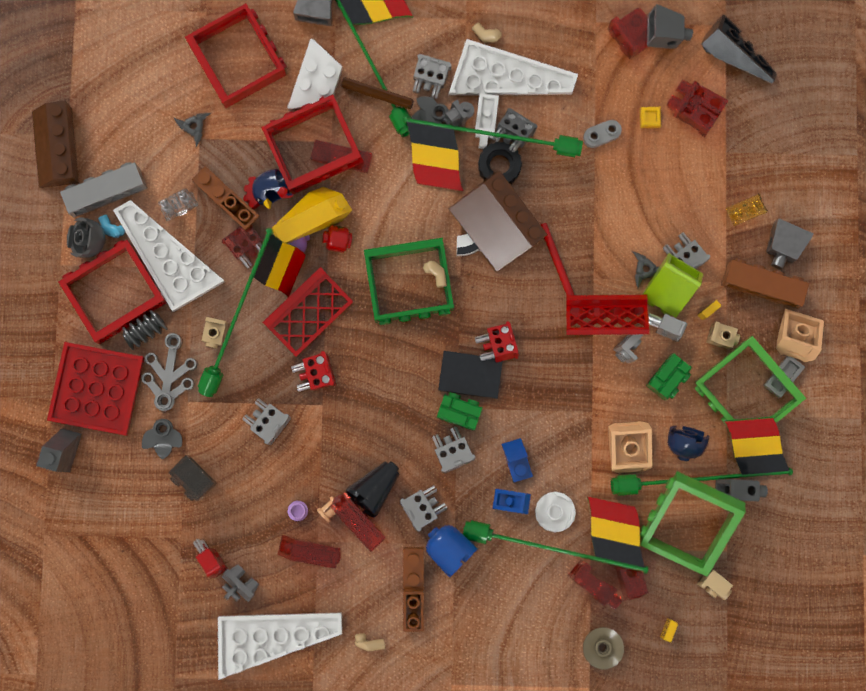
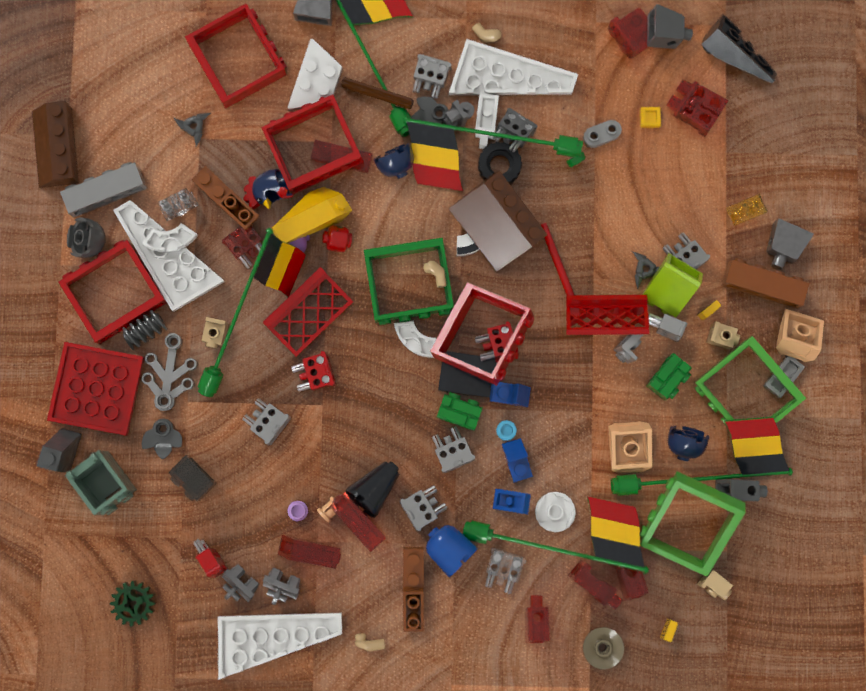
(98, 479): none -> sand green container
(110, 229): medium azure arm -> none
(130, 595): none -> dark green gear
(170, 240): none -> white tile
(273, 582): none -> flat silver hips
(396, 161): none -> dark blue cylinder
(413, 339): none -> white tile
(456, 318): none -> red window
(506, 430): none -> medium azure tile
(508, 560): none -> clear piece
(510, 394): none -> blue slope
(536, 631): none -> clear red torso
(574, 161): none -> green tile

